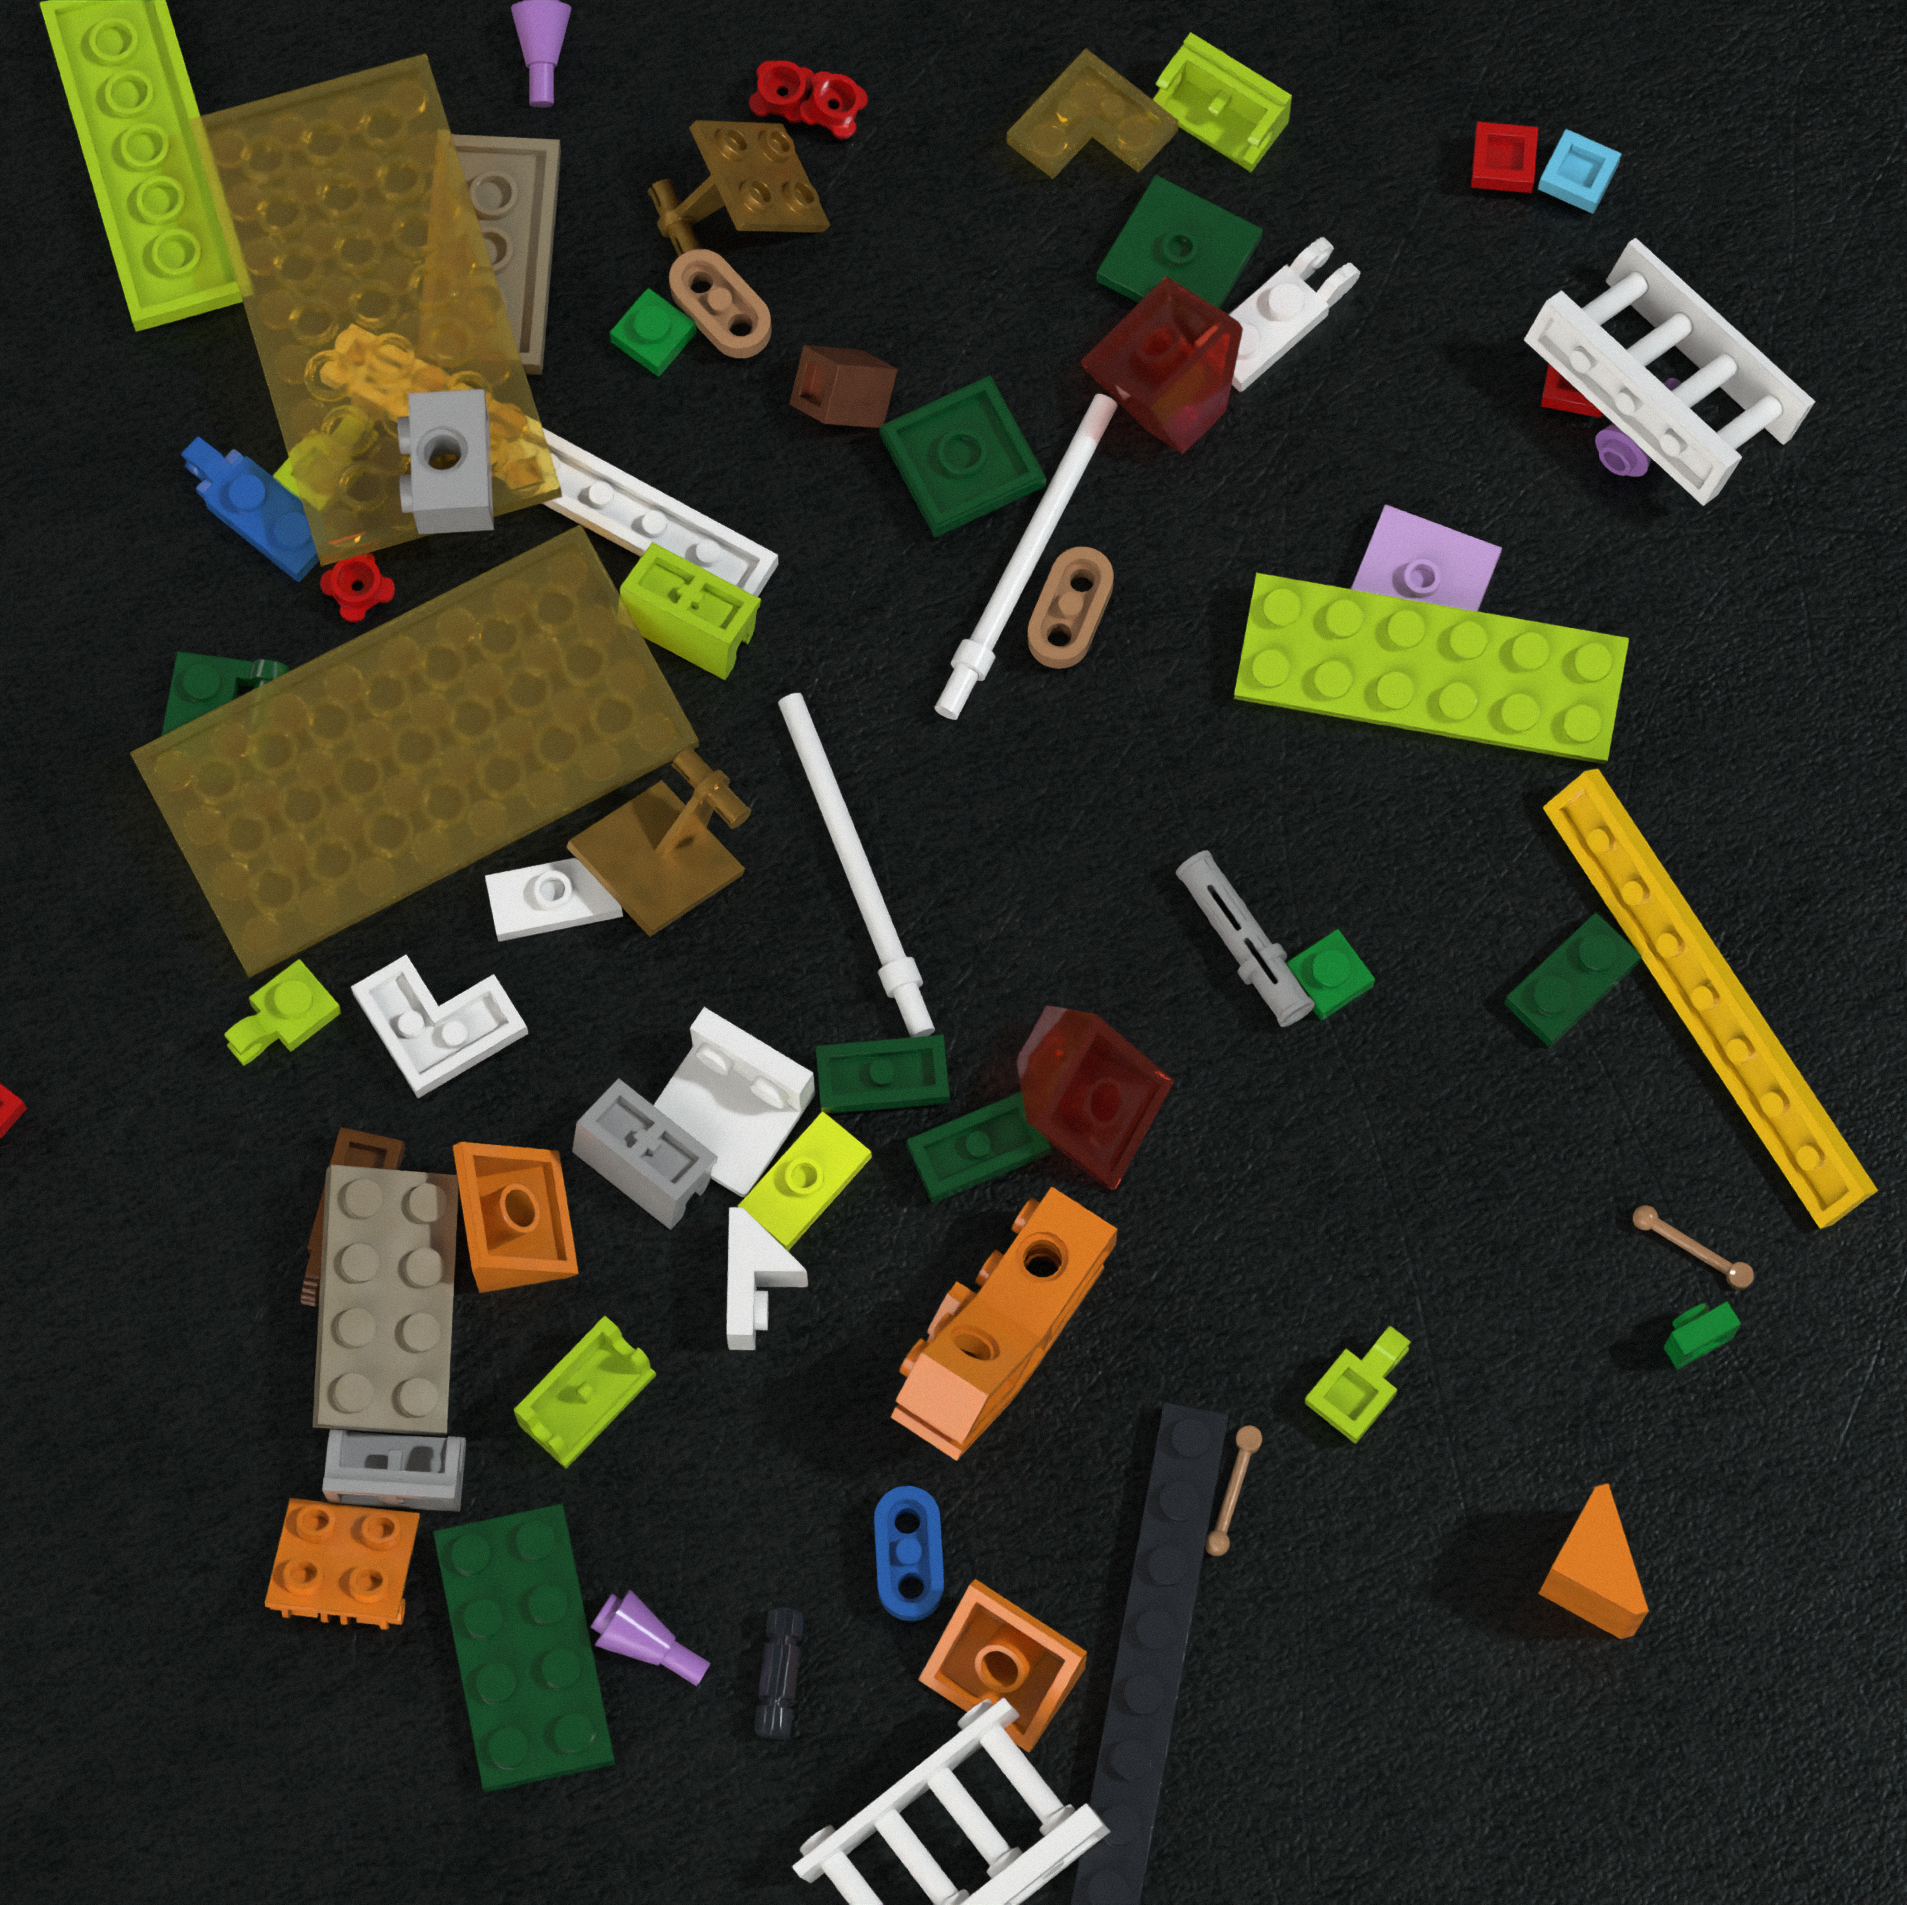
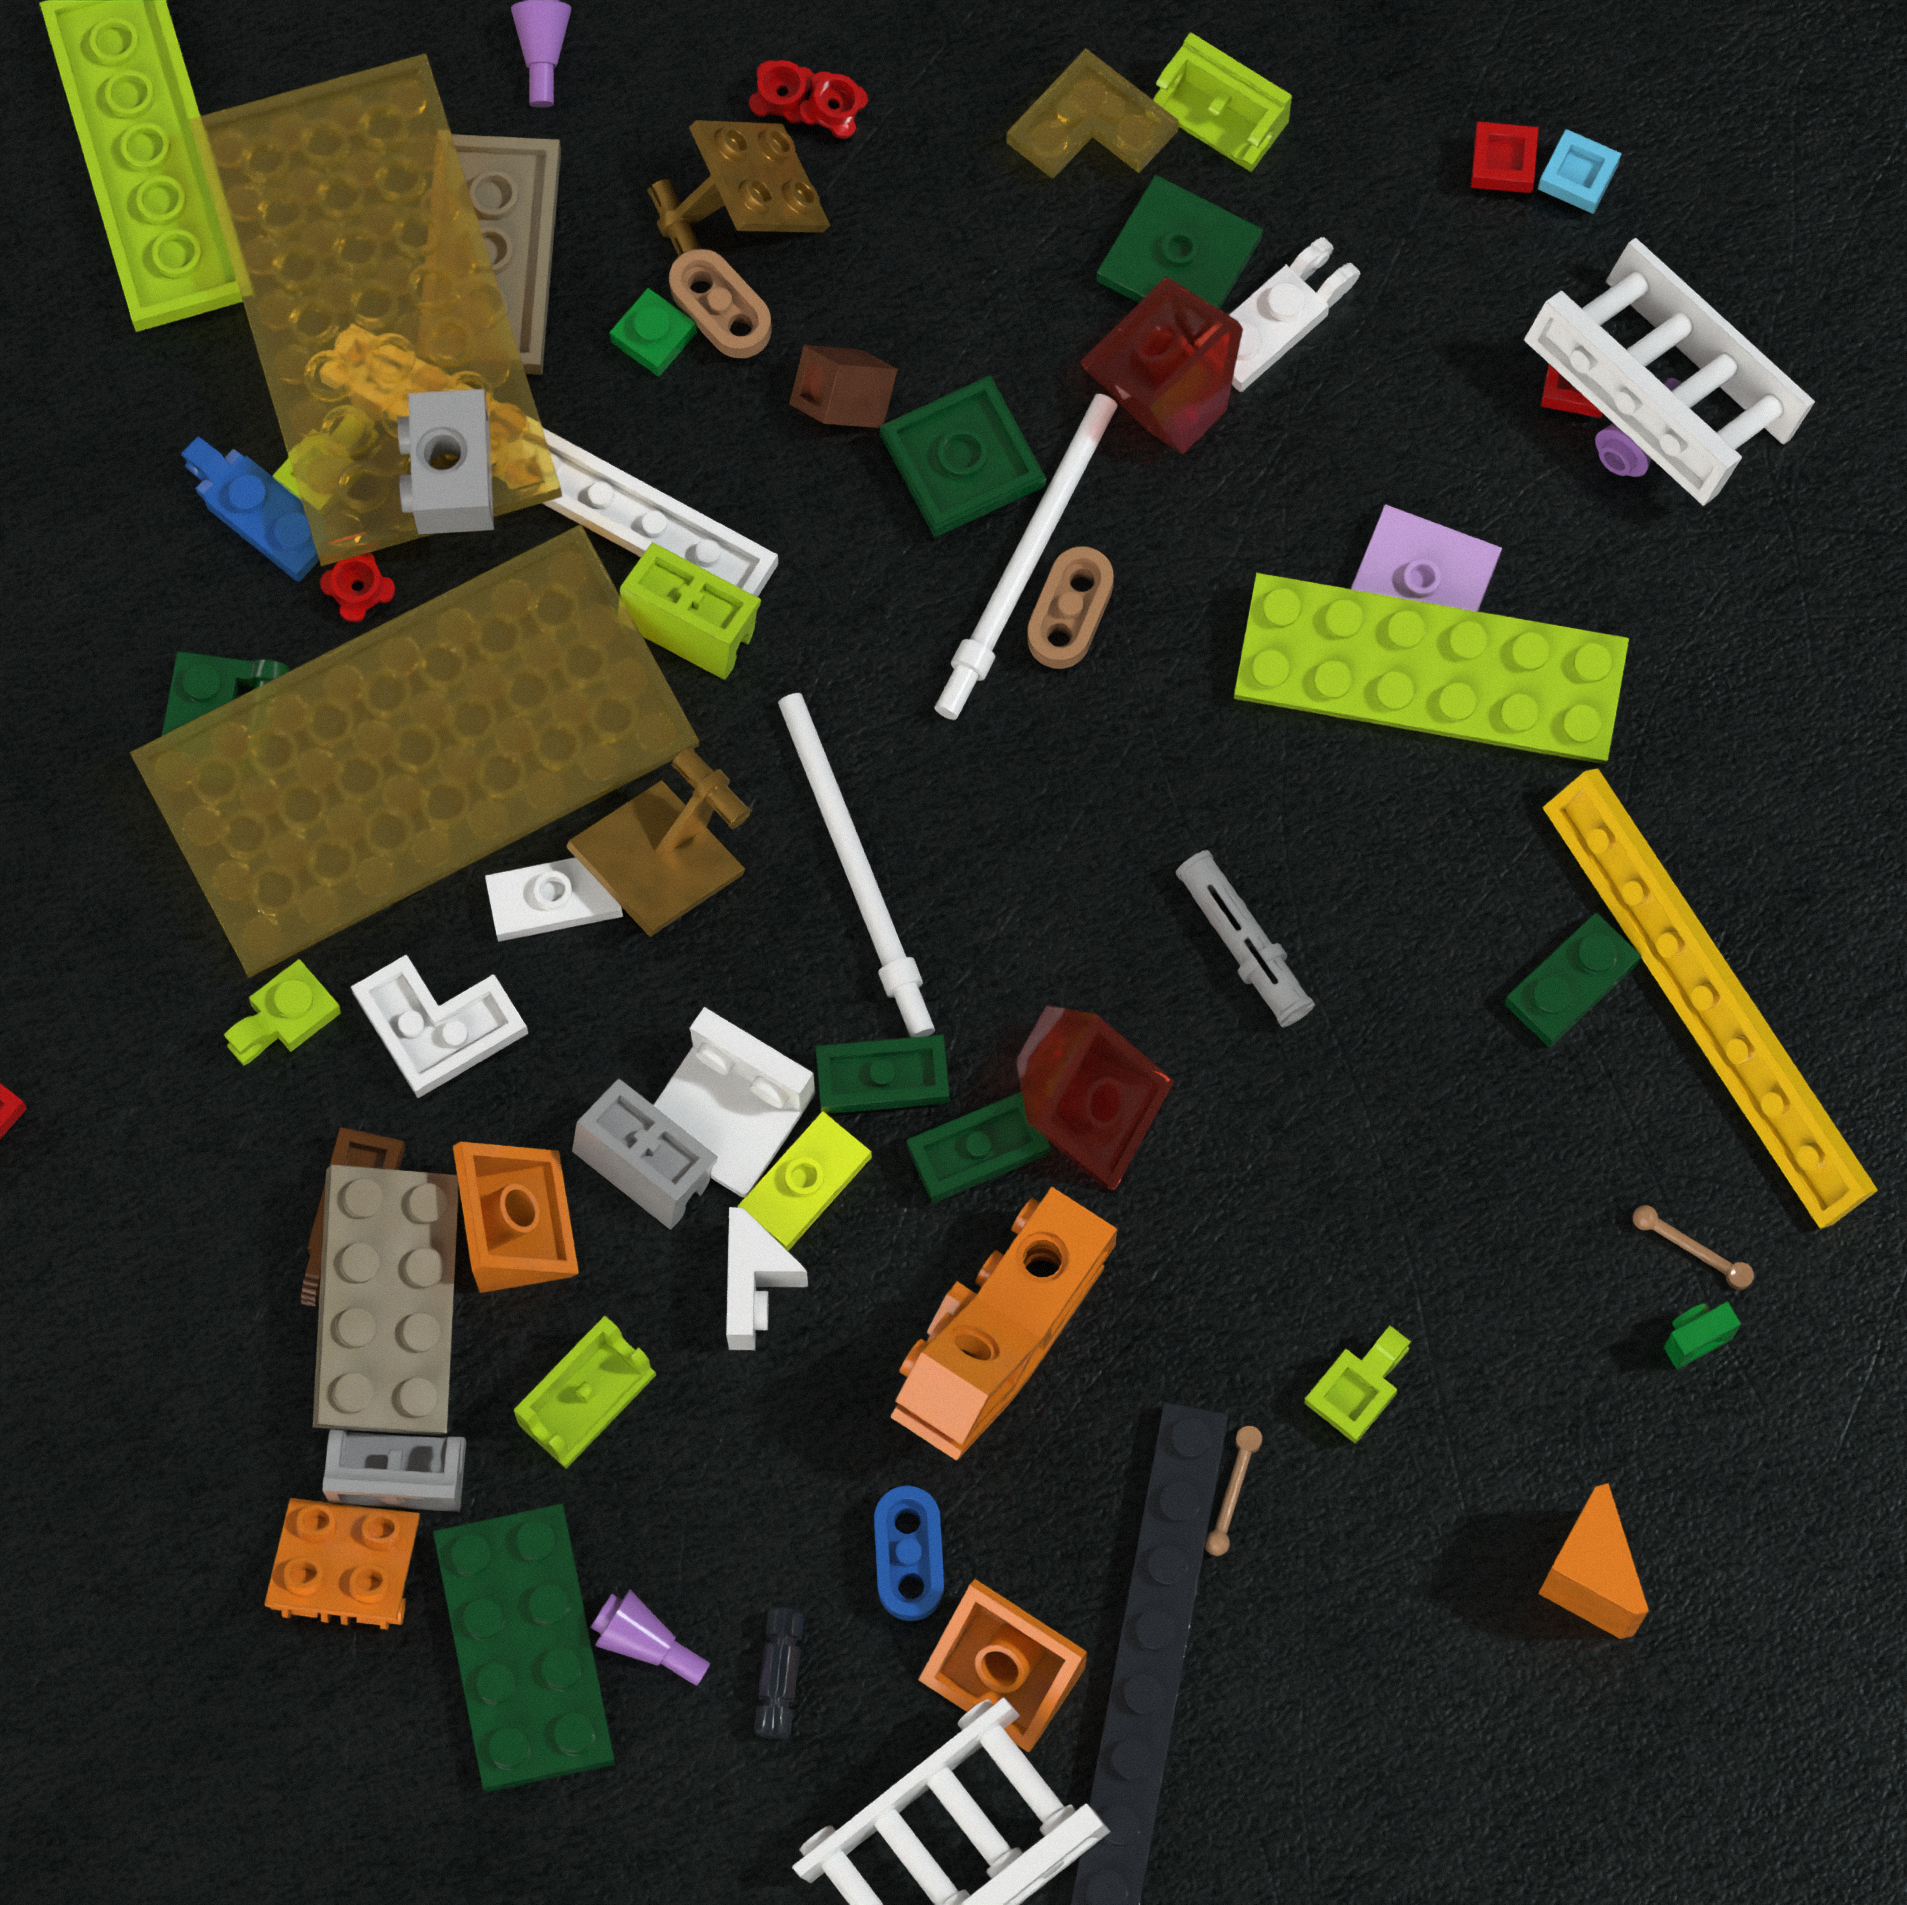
(1331, 974): green plate -> none

